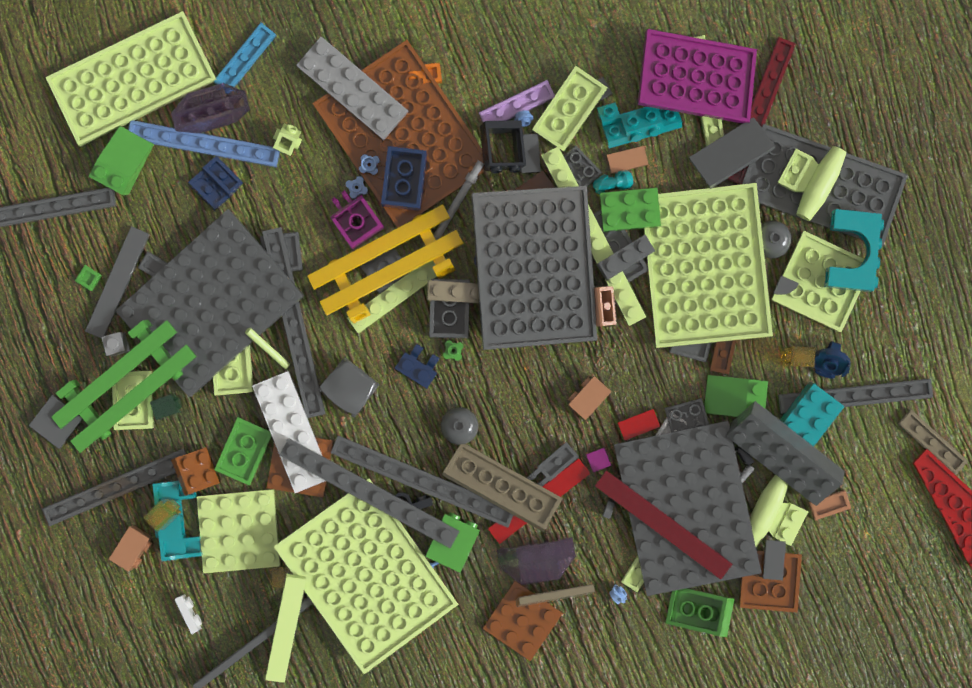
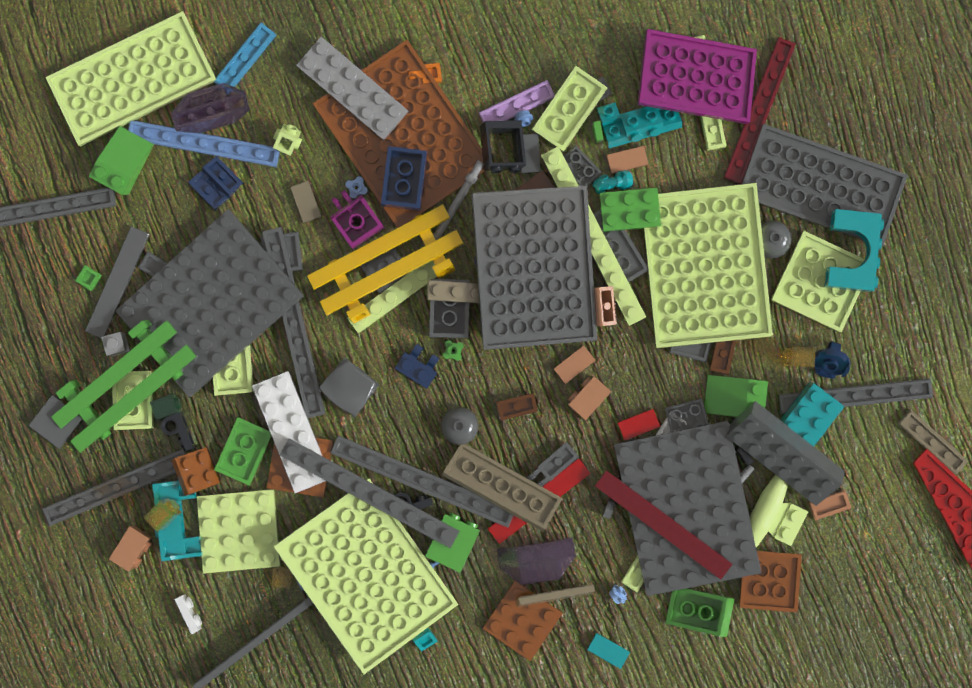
(185, 439): none -> black plate
(267, 348): yellowish green bar -> none
(285, 628): yellowish green tile -> none
(306, 202): none -> dark tan tile
(369, 159): light blue plate -> none
(425, 639): none -> teal plate
(517, 406): none -> reddish brown plate
(574, 364): none -> nougat tile
(597, 132): none -> bright green tile
(598, 459): magenta tile -> none
(608, 650): none -> teal tile
(625, 257): dark grey plate -> none
(732, 153): dark grey tile -> none
(774, 559): dark grey tile -> none
(785, 286): dark grey tile -> none
(812, 179): yellowish green plate -> none

